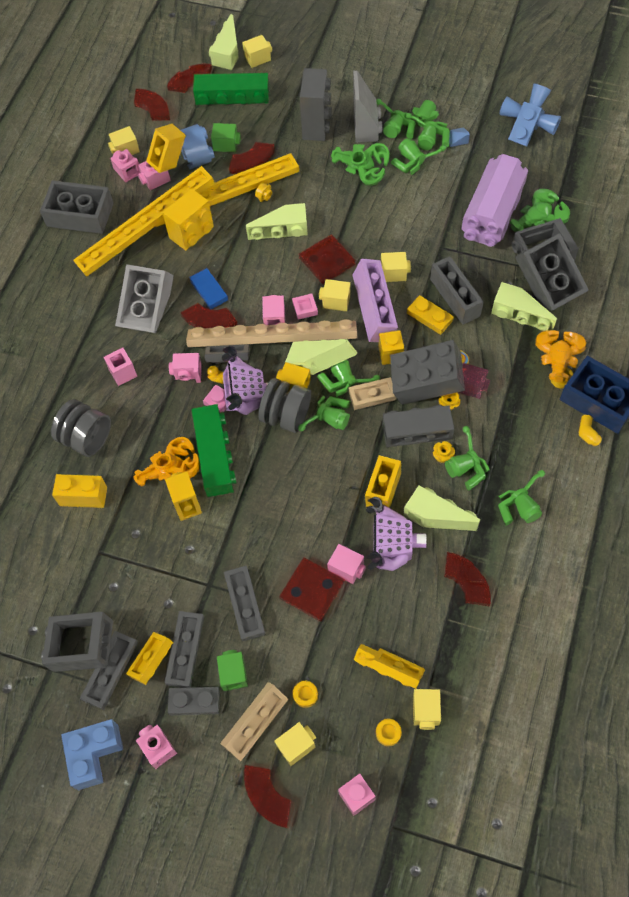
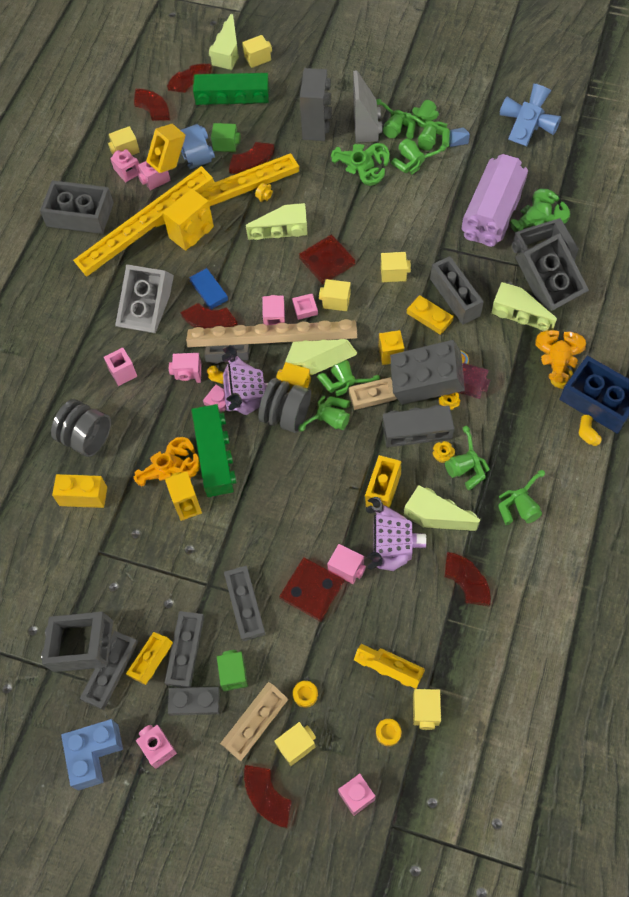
(374, 299): lavender brick -> none

